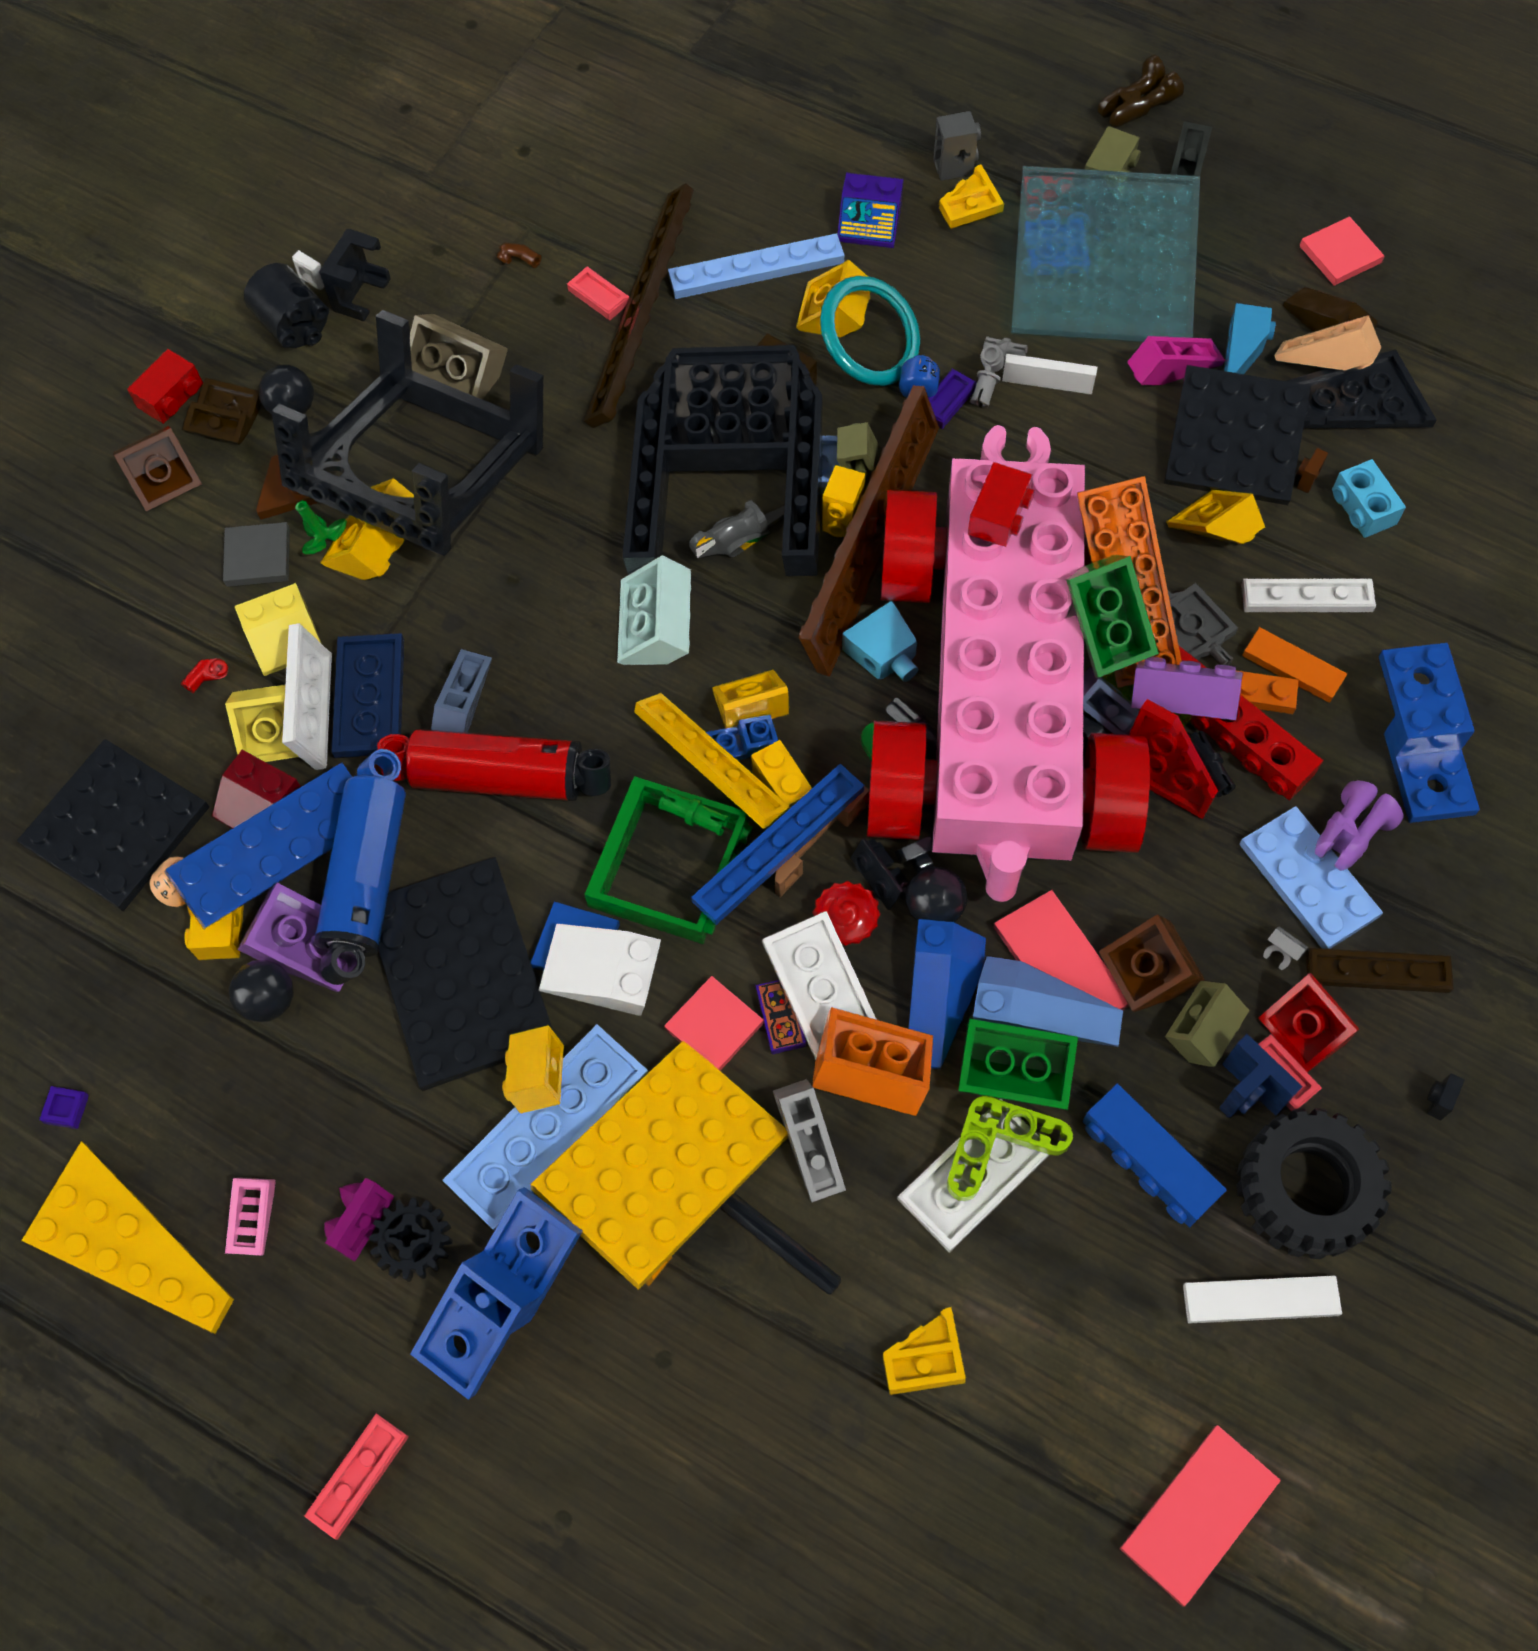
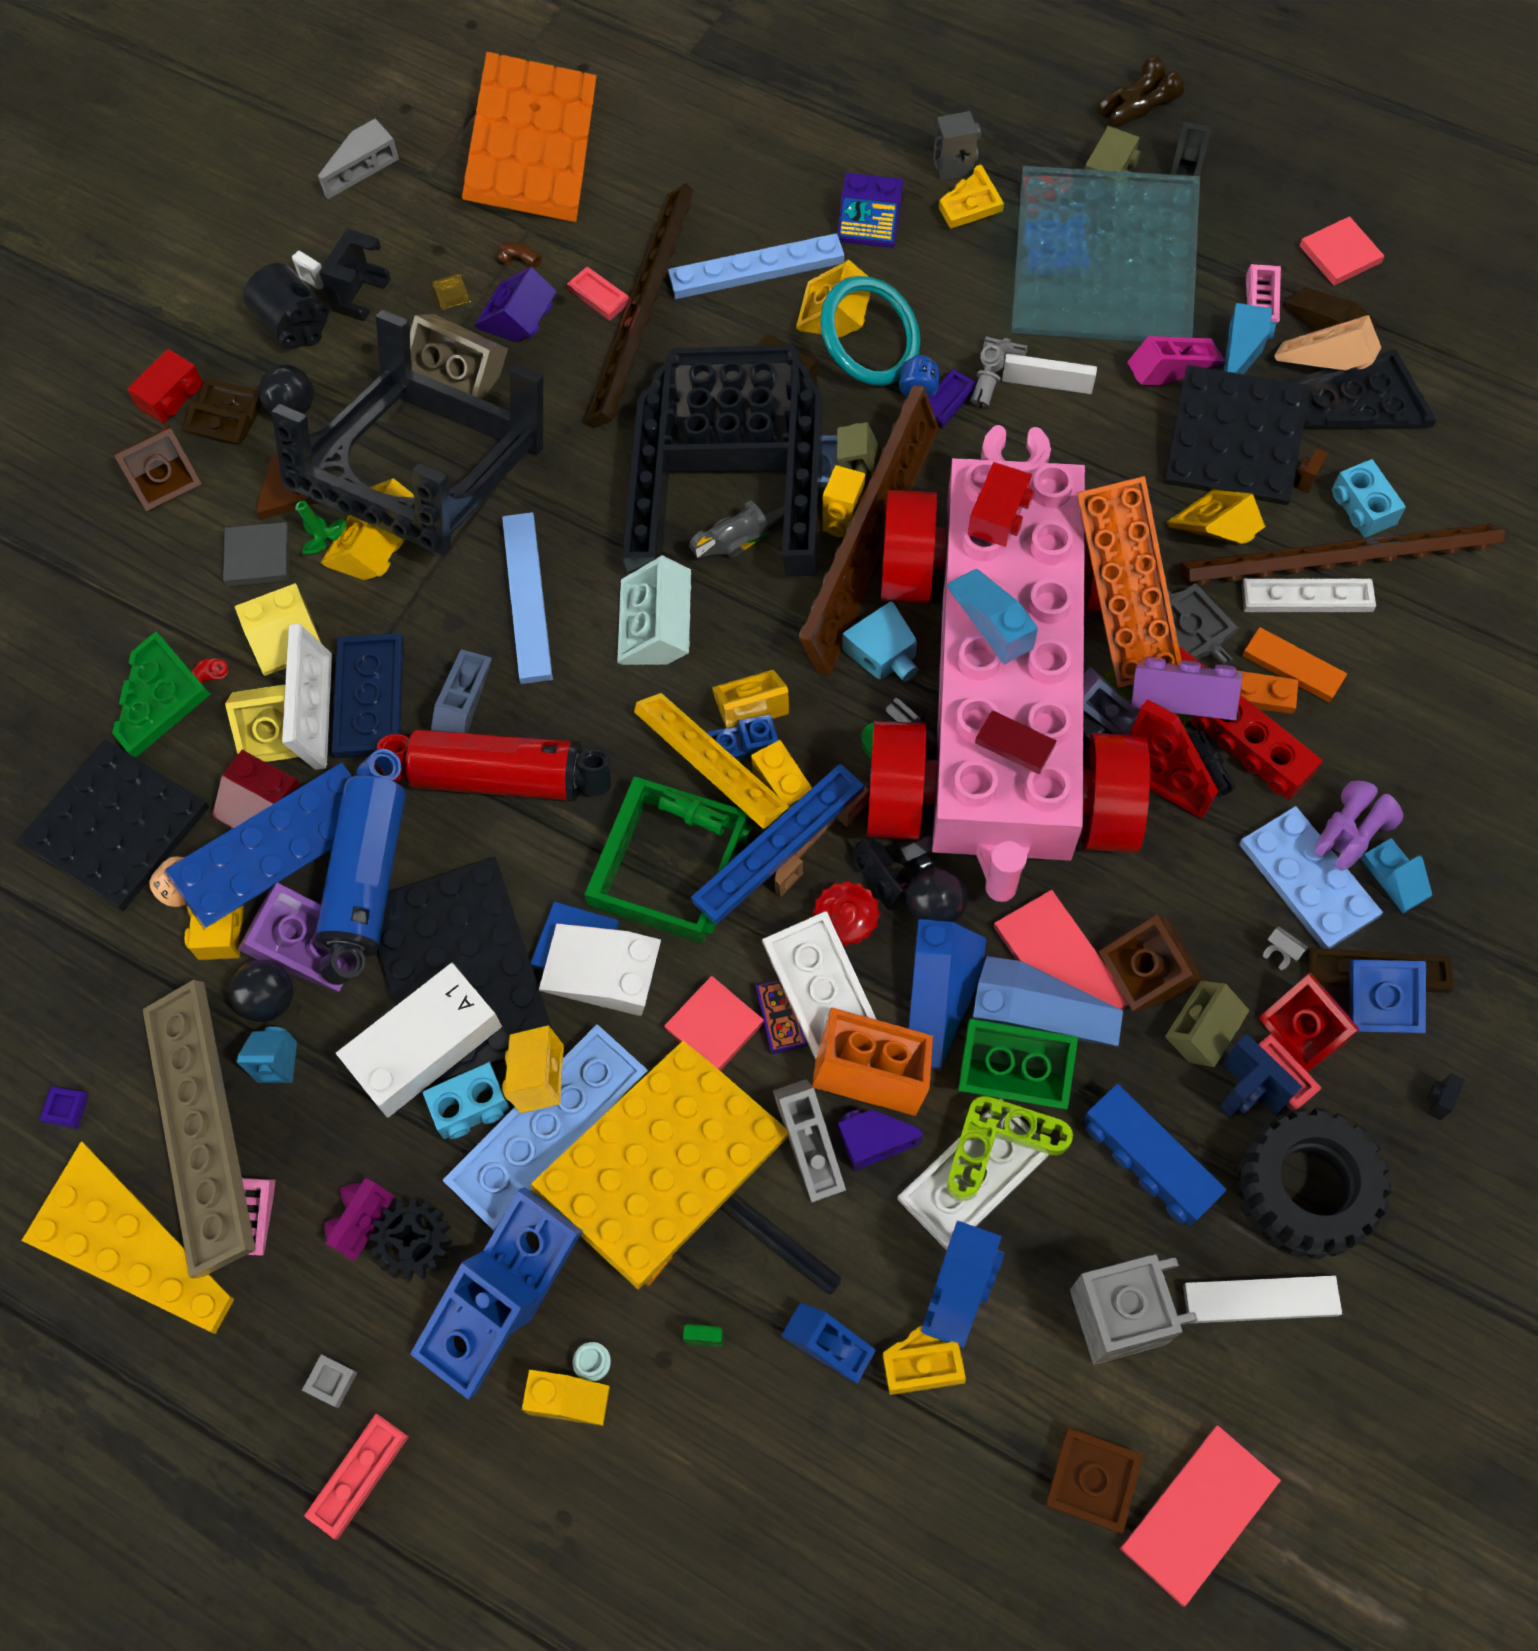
(156, 695): none -> green plate
(198, 1130): none -> dark tan plate
(269, 1056): none -> dark azure slope
(329, 1381): none -> light grey plate
(358, 157): none -> light grey slope
(419, 1039): none -> white brick
(450, 291): none -> clear yellow tile
(464, 1092): none -> medium azure brick
(517, 306): none -> dark purple slope
(527, 598): none -> light blue tile
(529, 137): none -> orange piece
(565, 1398): none -> yellow slope
(591, 1361): none -> light aqua plate
(703, 1335): none -> green tile
(828, 1342): none -> blue arch
(875, 1137): none -> dark purple slope
(963, 1283): none -> blue wedge
(995, 615): none -> dark azure slope
(1015, 742): none -> dark red tile
(1094, 1480): none -> reddish brown plate
(1112, 614): green slope -> none
(1127, 1308): none -> light grey container
(1269, 274): none -> bright pink slope
(1353, 552): none -> reddish brown plate
(1388, 995): none -> blue plate
(1401, 879): none -> dark azure slope
(1428, 732): blue bracket -> none

